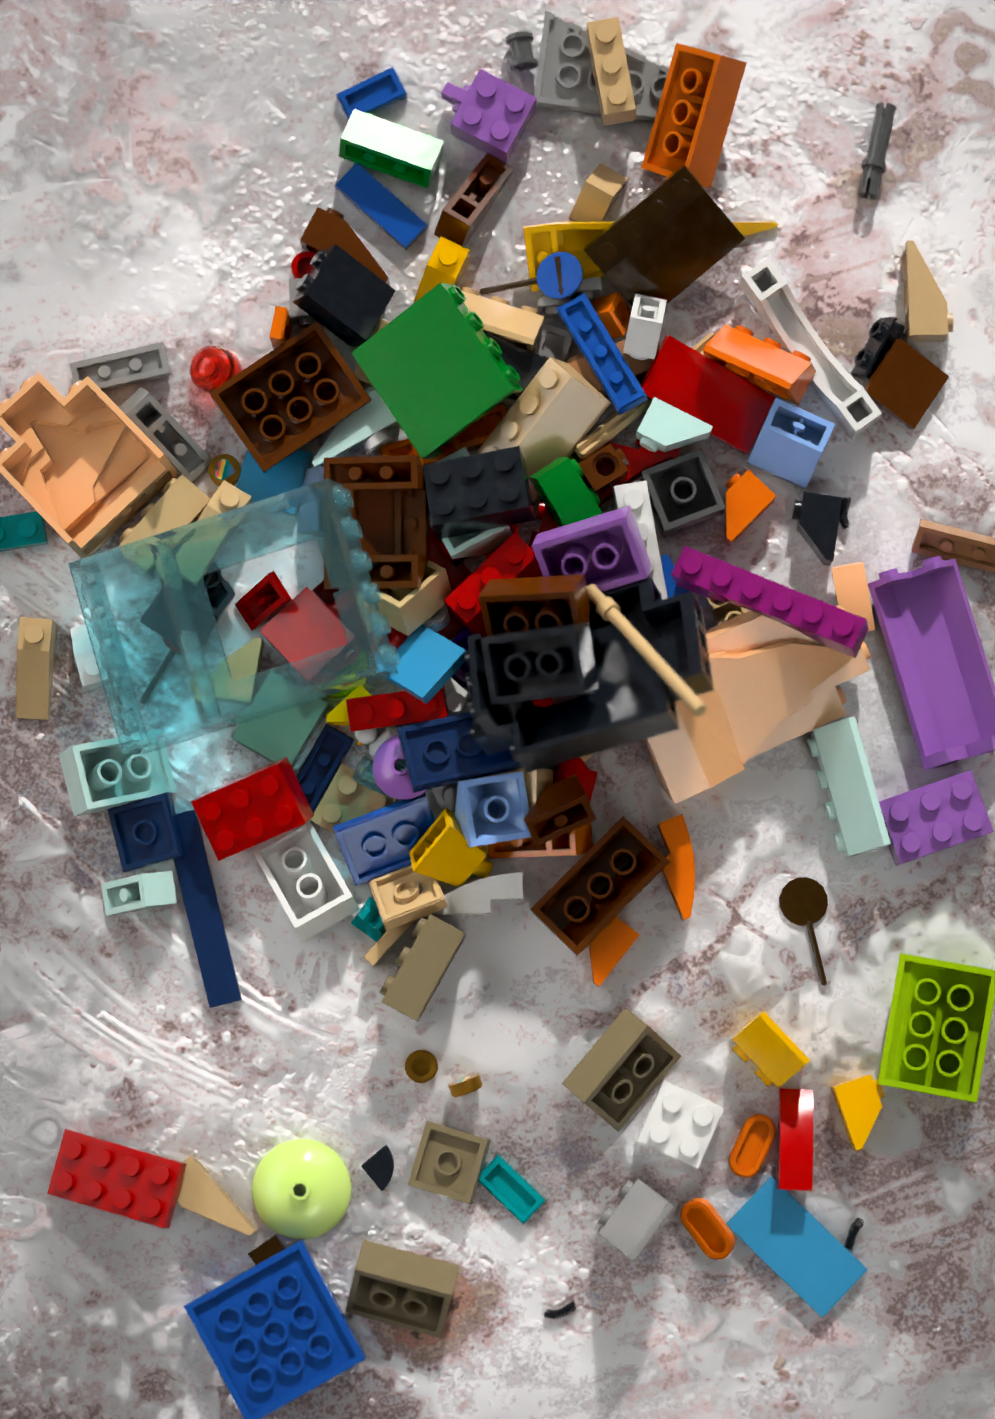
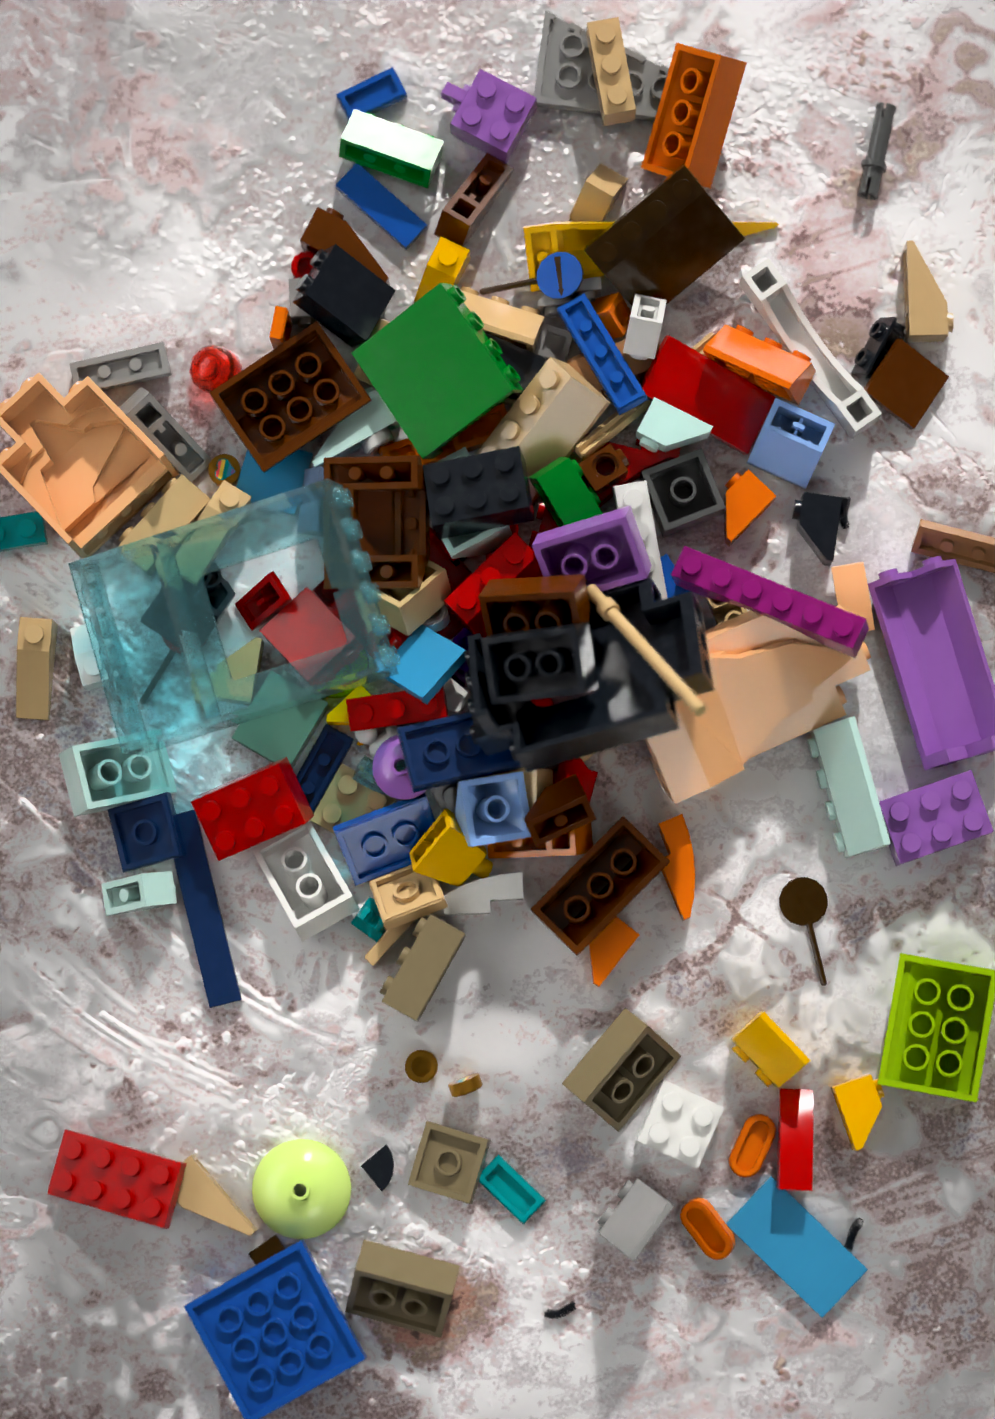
(521, 51): dark grey bush -> none

